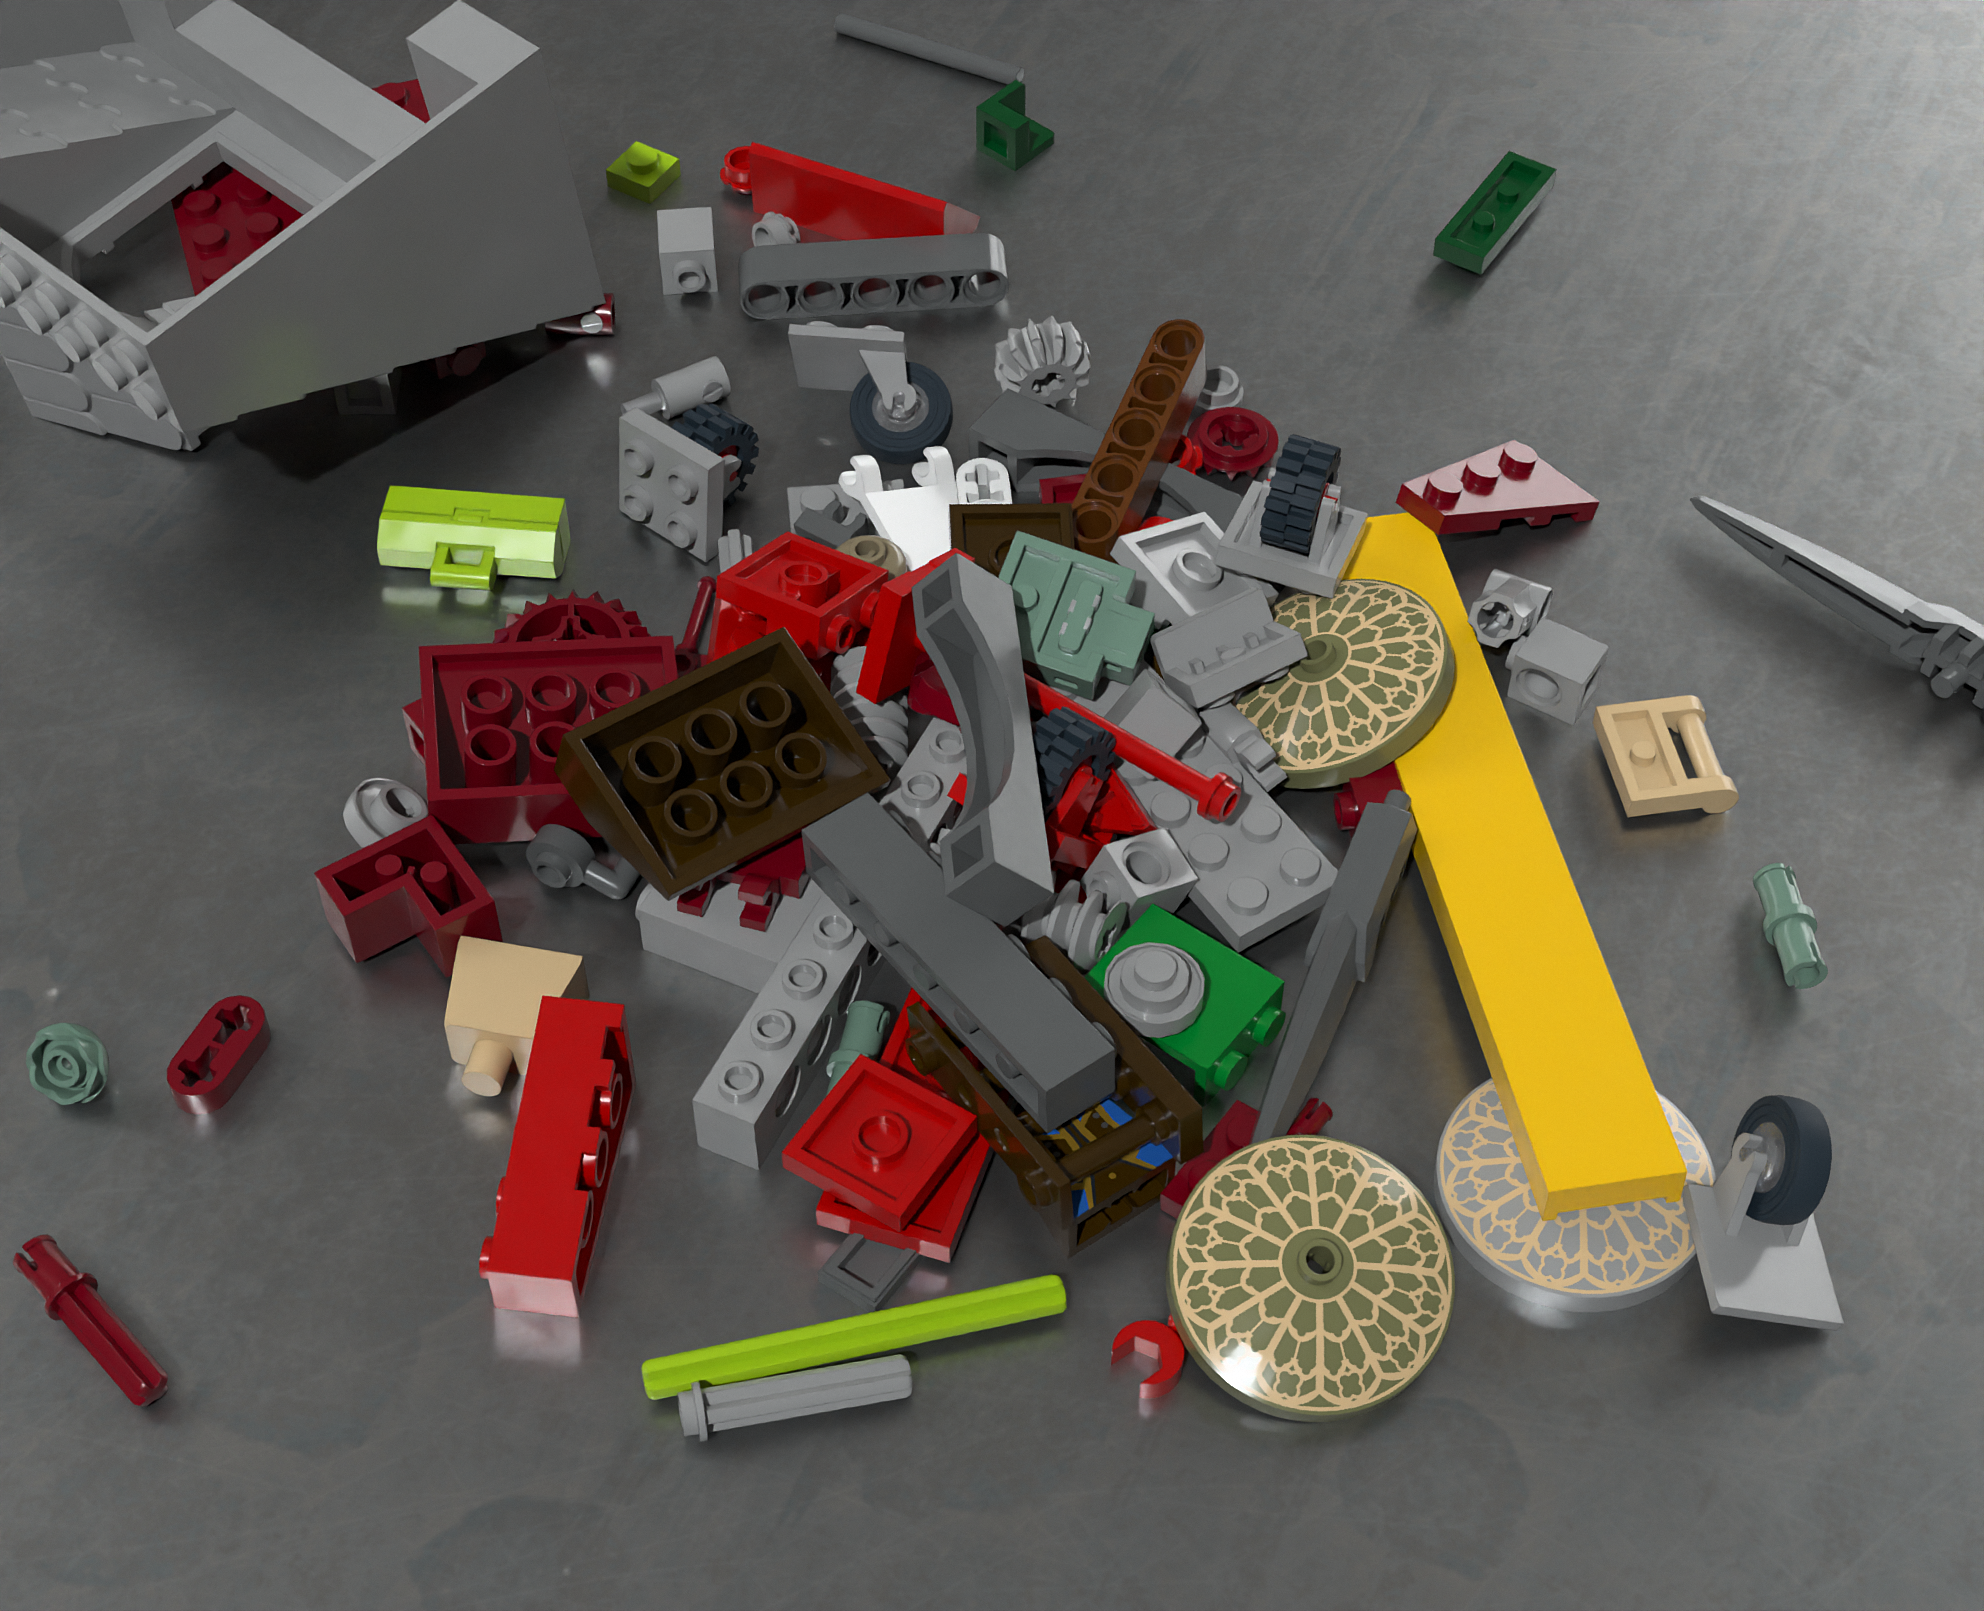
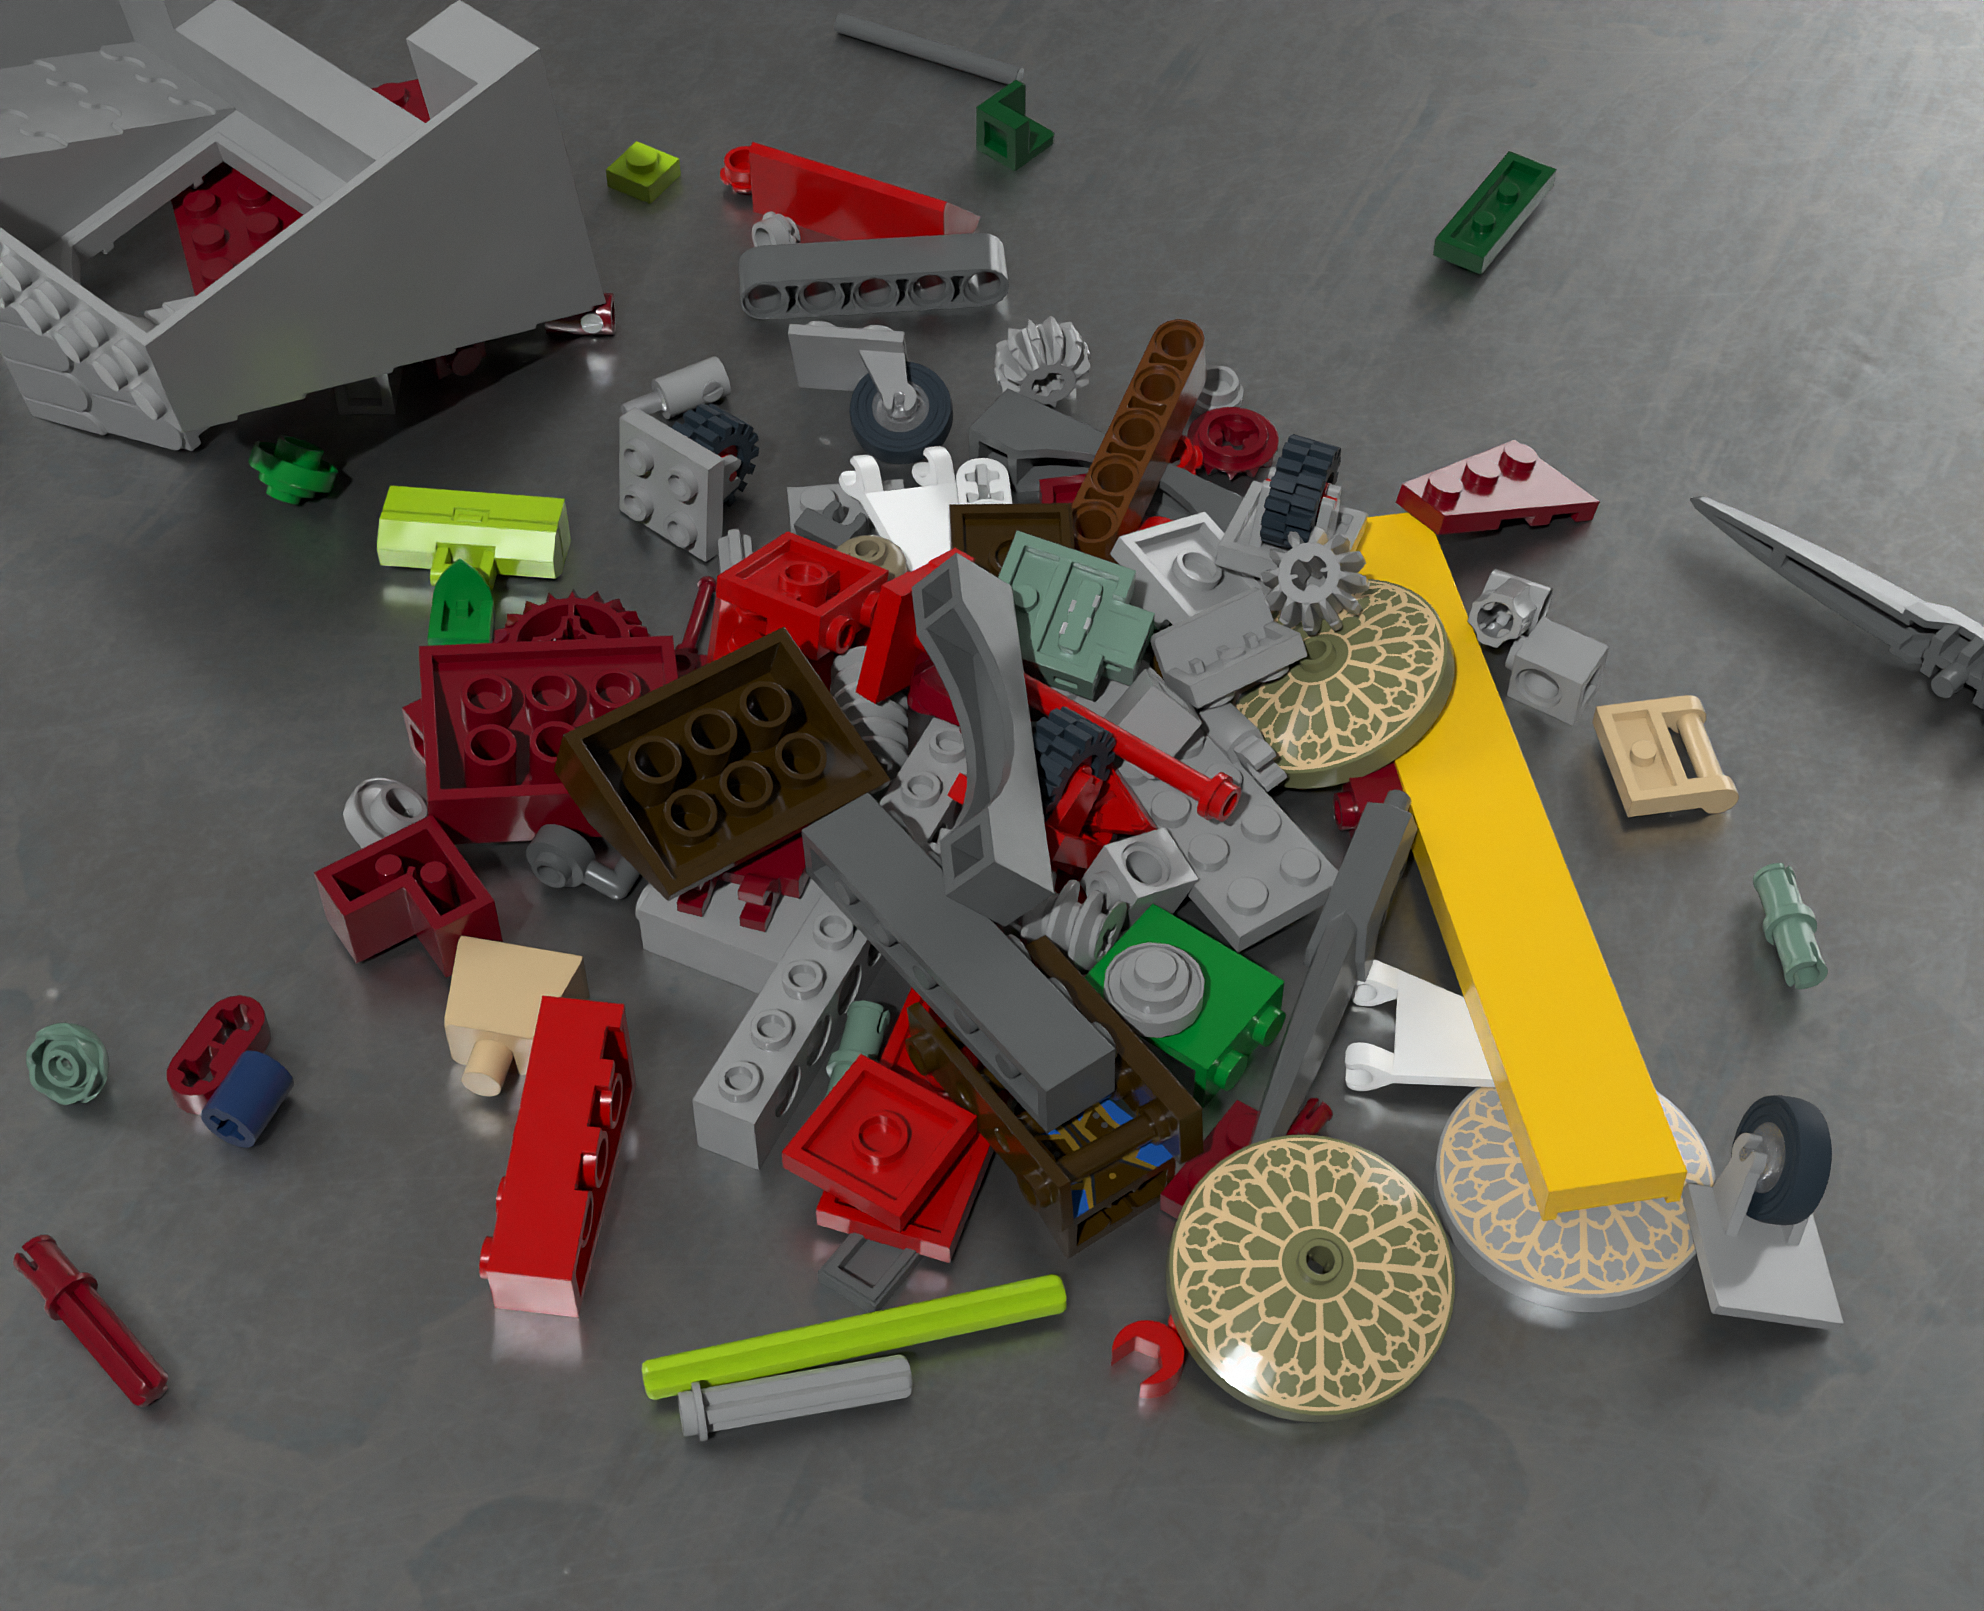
(247, 1099): none -> dark blue piece
(292, 468): none -> green plate
(461, 607): none -> green plate
(687, 250): light grey brick -> none
(1317, 559): none -> light grey gear
(1431, 1036): none -> white flag

